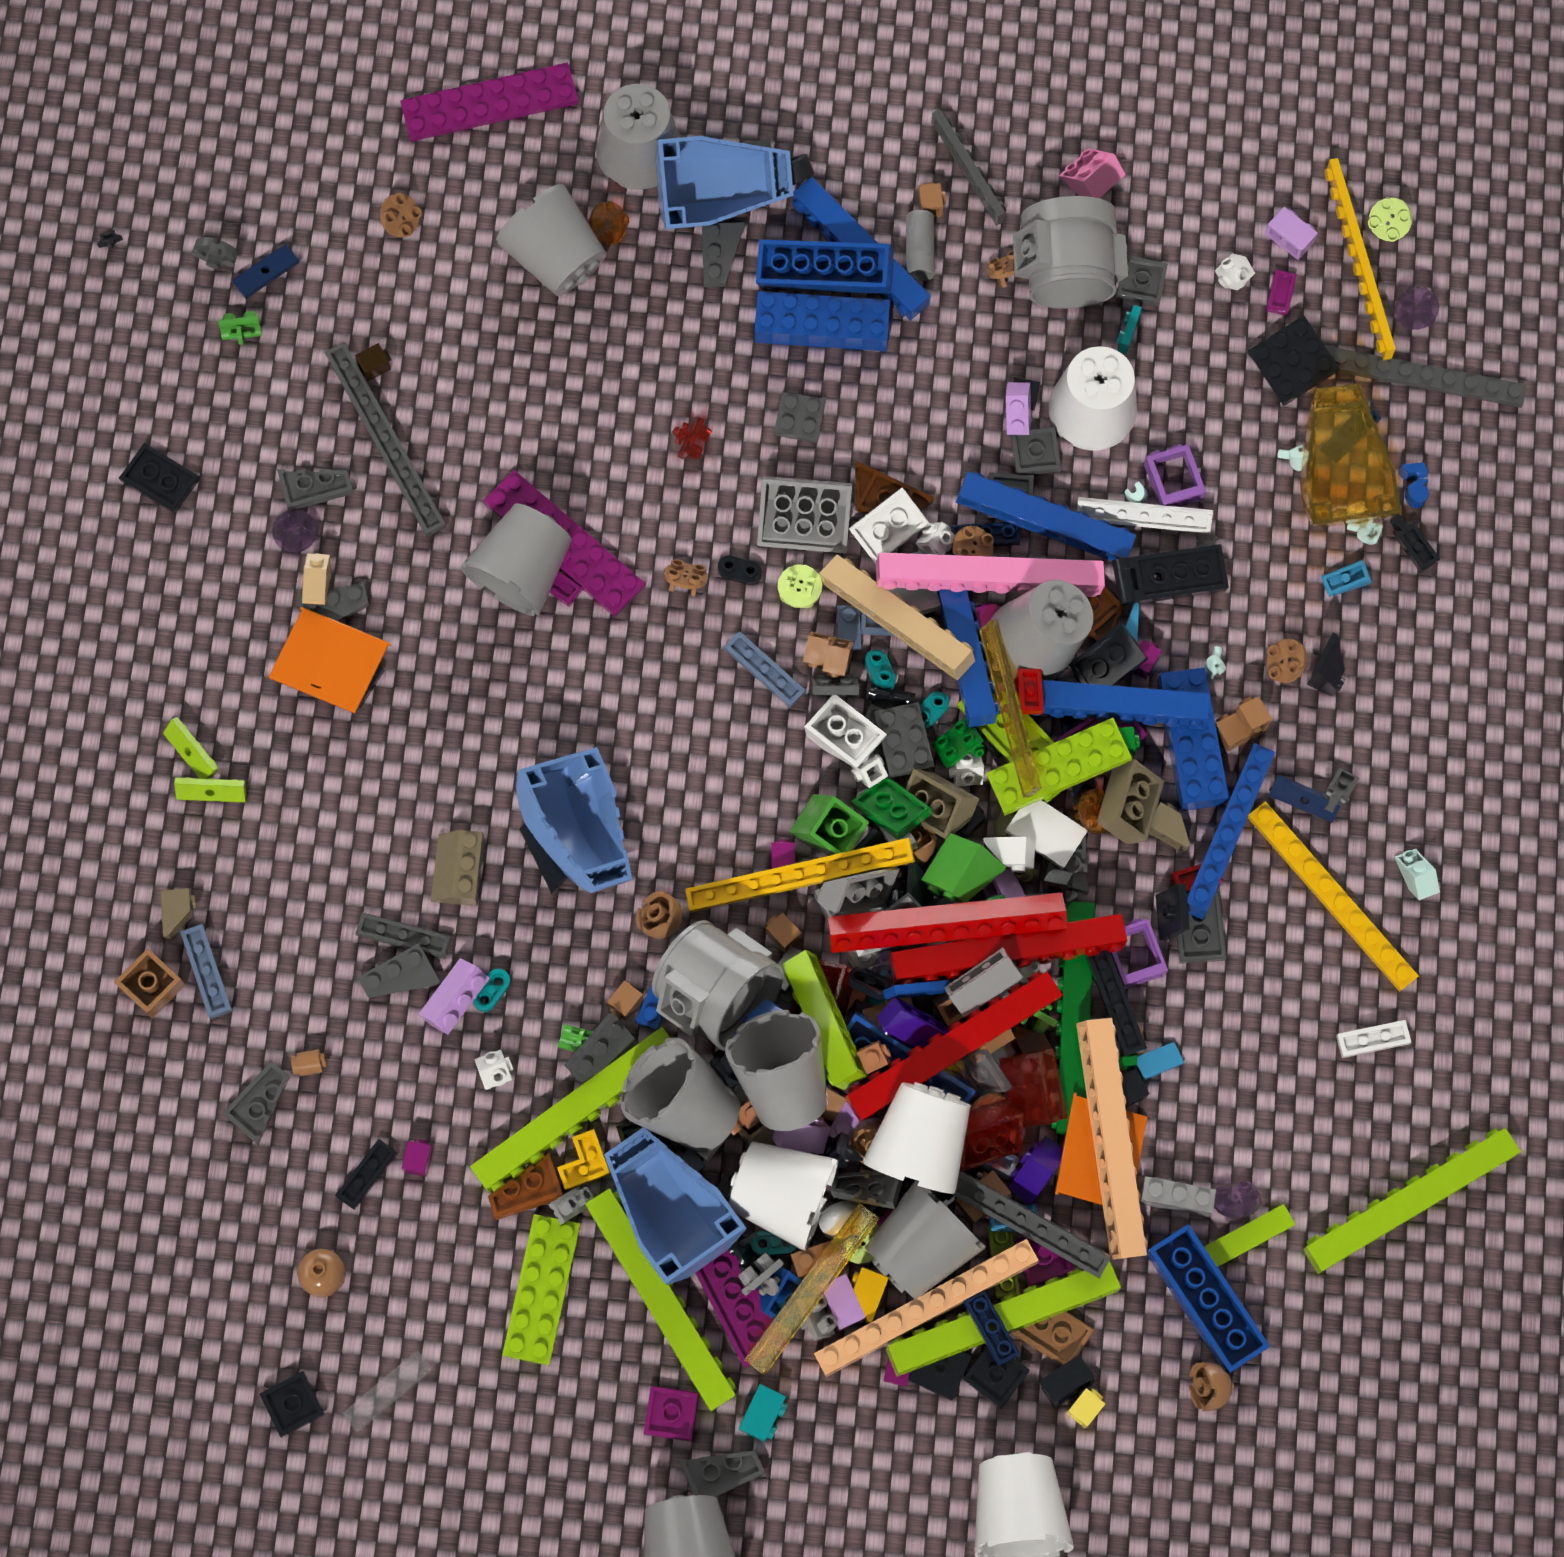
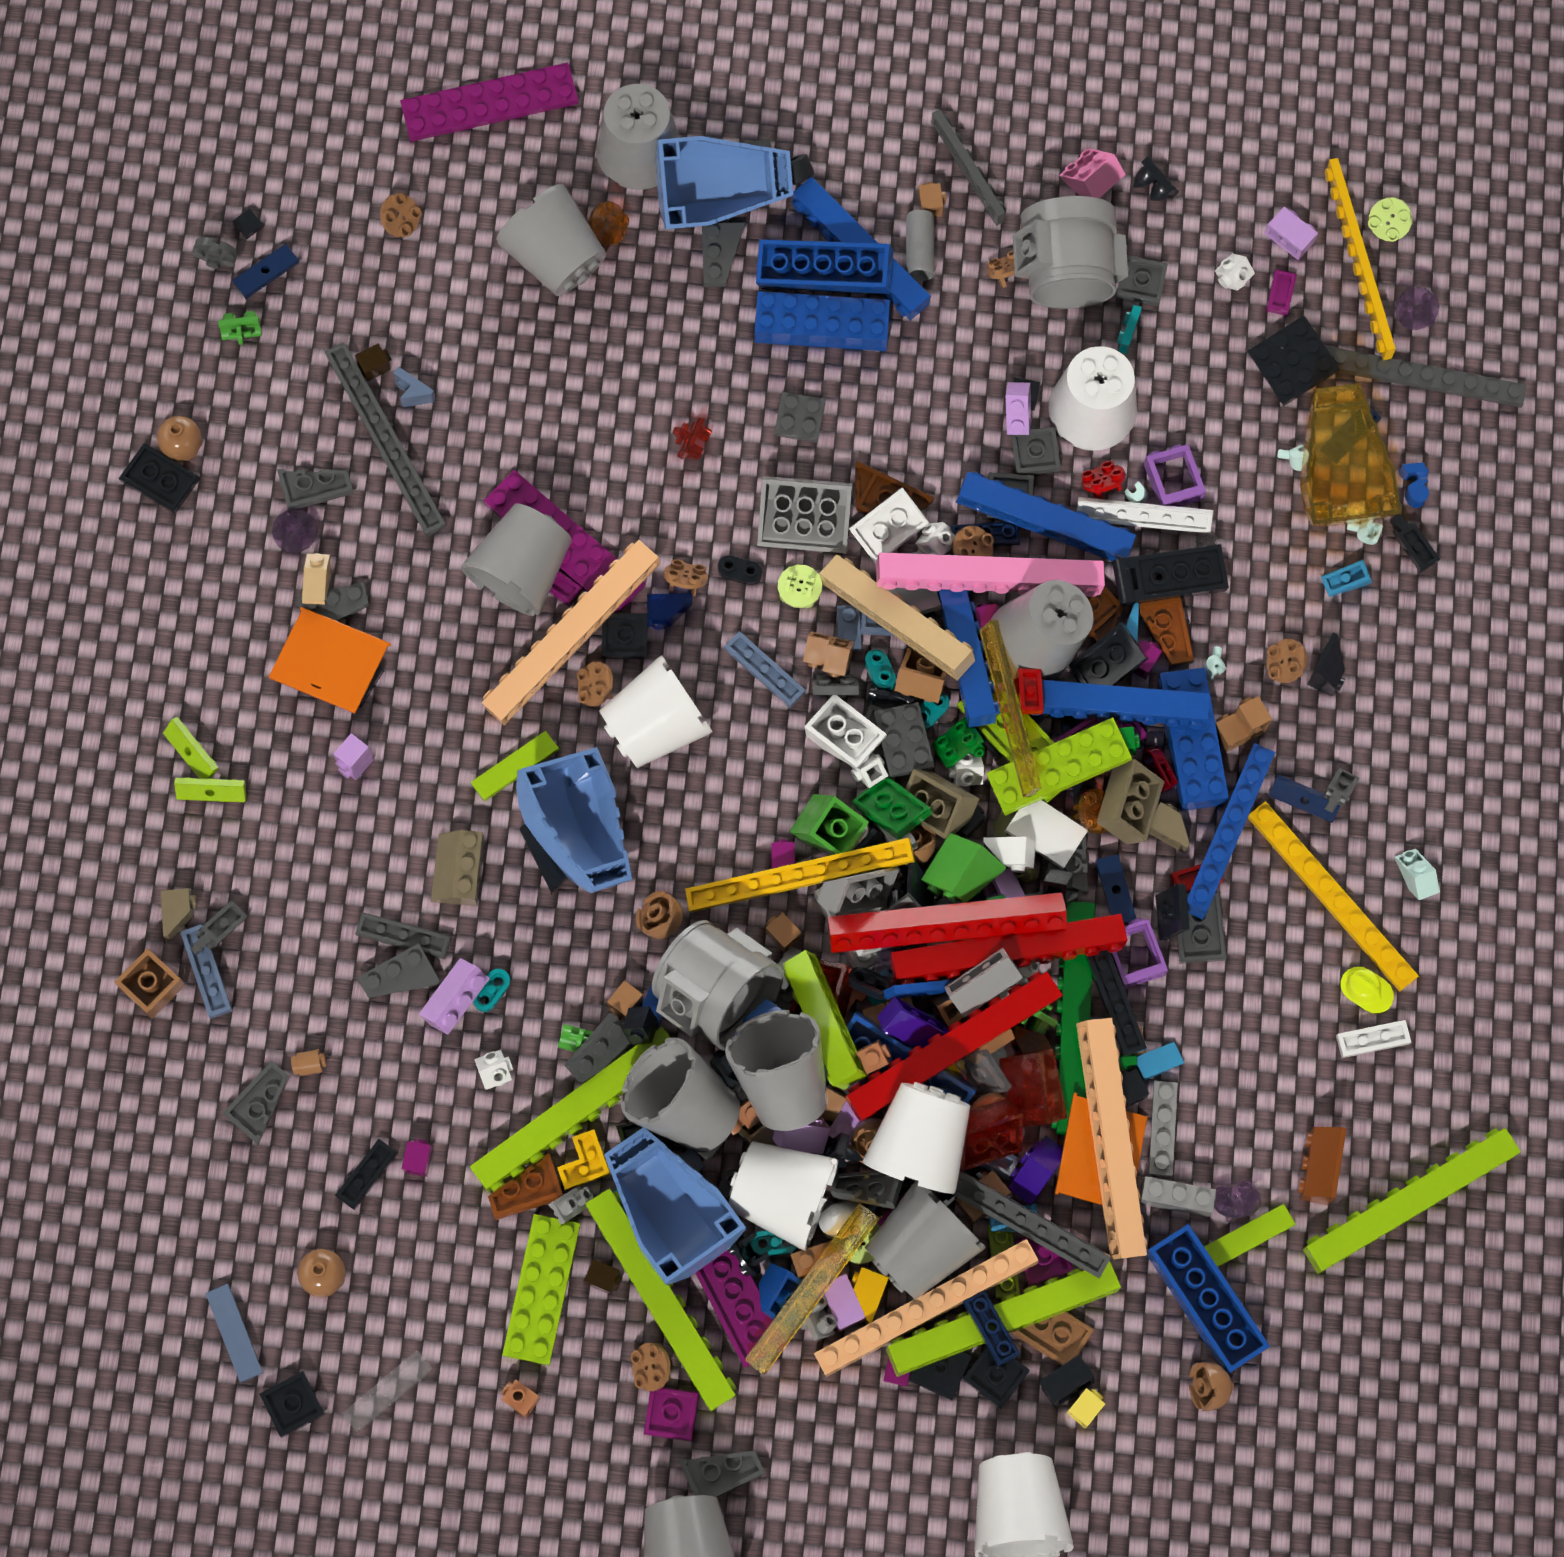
(109, 239): black piece -> none
(179, 438): none -> medium nougat cylinder
(219, 927): none -> dark grey hinge
(234, 1333): none -> sand blue tile
(248, 223): none -> black tile
(353, 757): none -> lavender brick
(416, 391): none -> sand blue slope
(506, 771): none -> lime tile
(519, 1398): none -> nougat brick
(571, 632): none -> light nougat brick
(594, 684): none -> medium nougat plate
(603, 1277): none -> dark brown brick
(625, 636): none -> black plate
(640, 1025): none -> black brick
(650, 1367): none -> medium nougat plate
(653, 716): none -> white cone
(666, 609): none -> clear blue slope
(752, 1280): light grey hips -> none
(763, 1413): teal brick -> none
(920, 677): none -> medium nougat brick
(1103, 478): none -> red plate
(1112, 877): none -> dark blue tile
(1150, 173): none -> black tile
(1157, 763): none -> dark red piece
(1162, 1129): none -> light grey plate
(1169, 629): none -> dark orange wing
(1321, 1164): none -> dark orange slope
(1367, 989): none -> neon yellow piece

